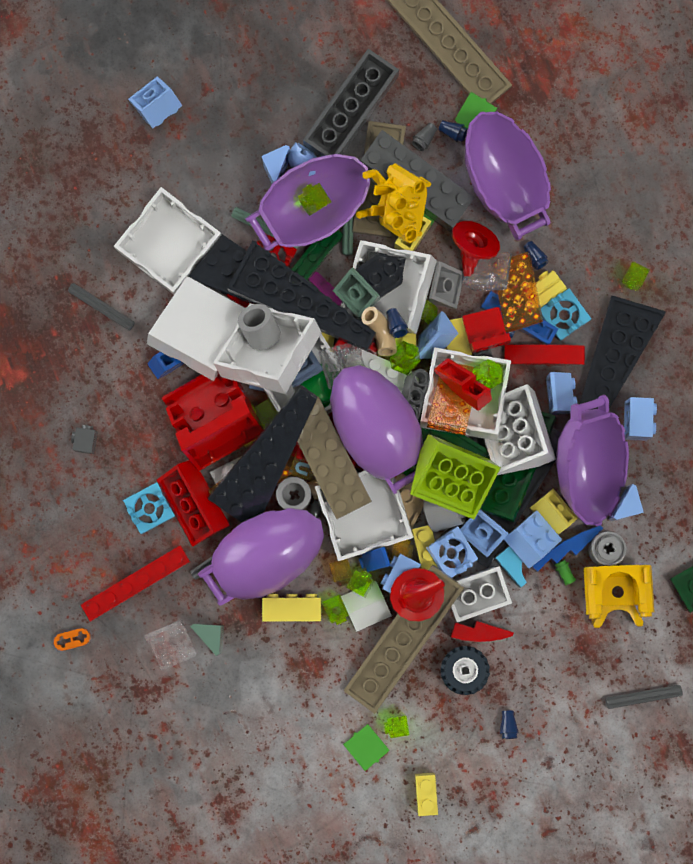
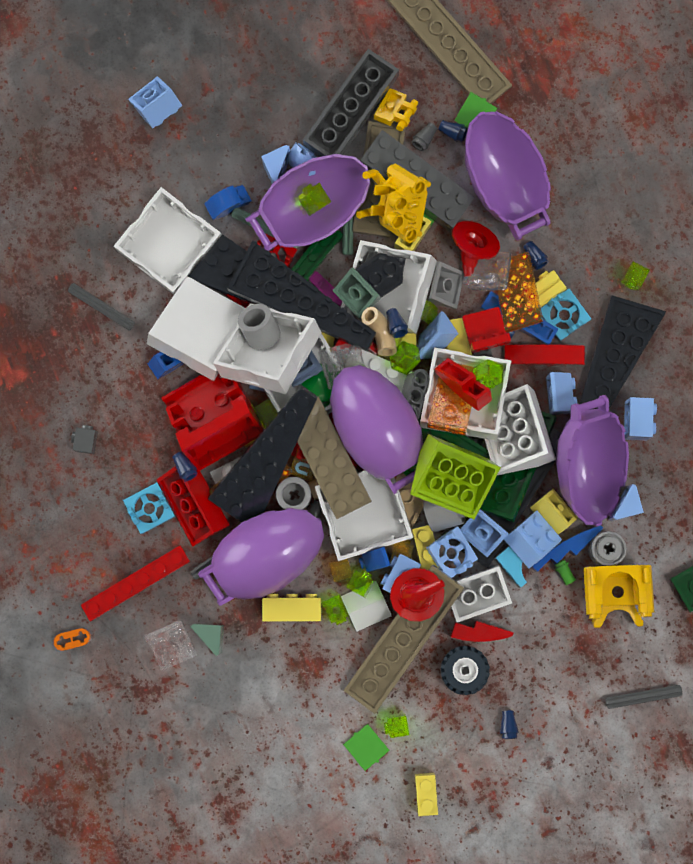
(185, 467): none -> dark blue cone
(226, 201): none -> blue brick
(391, 105): none -> yellow plate

